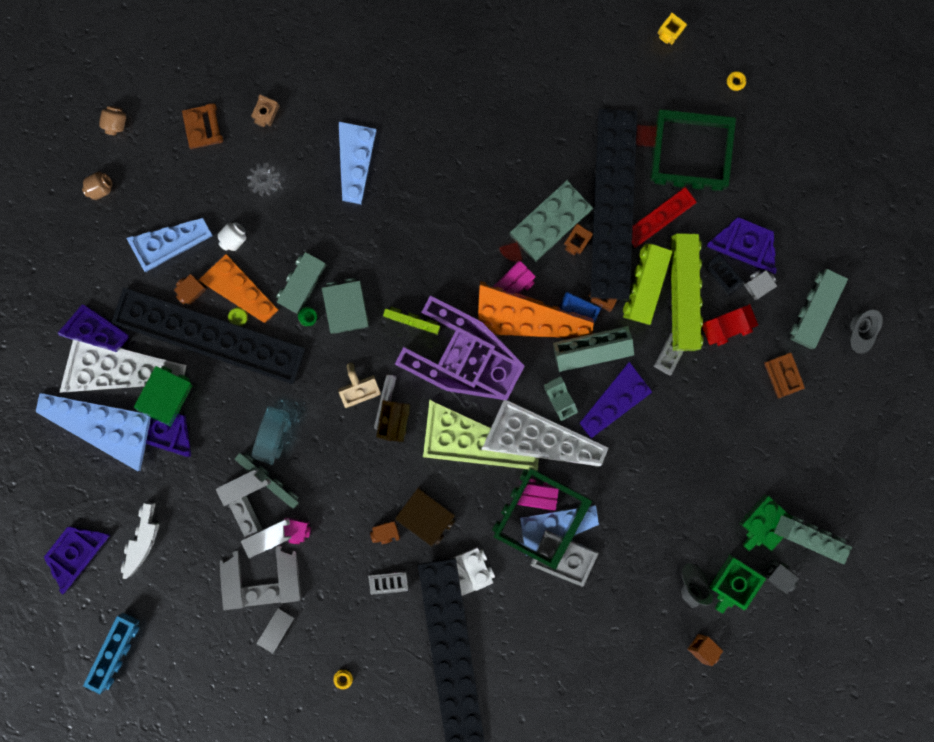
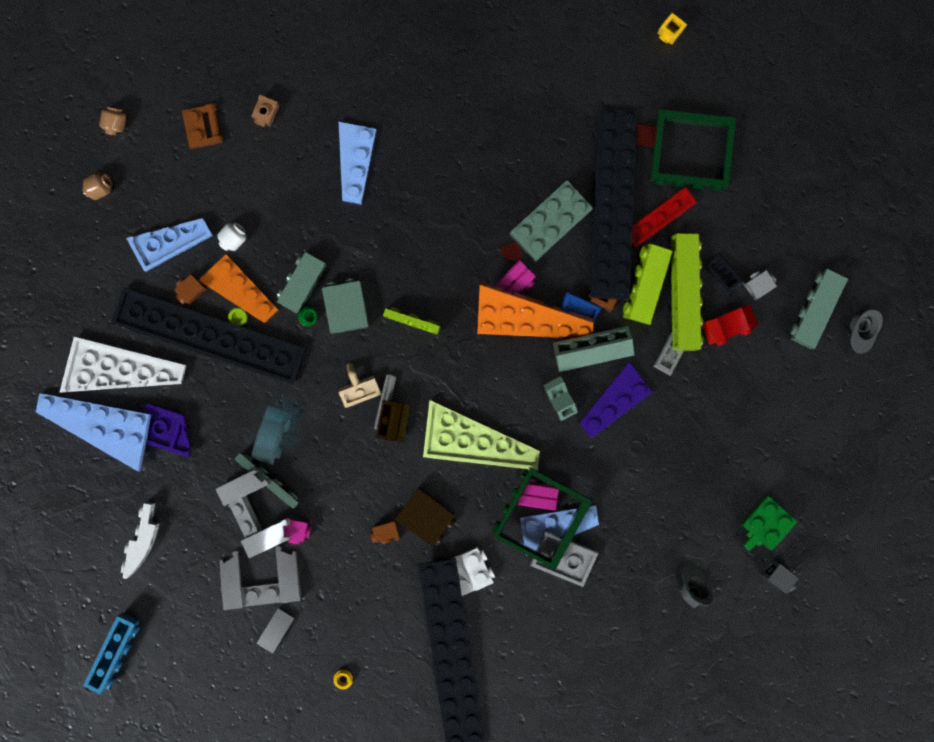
(72, 554): dark purple wing -> none
(93, 330): dark purple wing -> none
(163, 395): green brick -> none
(263, 173): clear gear -> none
(404, 581): light grey slope -> none
(472, 361): medium lavender wedge -> none
(531, 435): white wing -> none
(581, 234): dark orange brick -> none
(705, 650): dark orange brick -> none
(736, 585): green hinge -> none
(742, 81): yellow plate -> none
(747, 243): dark purple wing -> none
(784, 375): dark orange plate -> none
(812, 539): sand green brick -> none

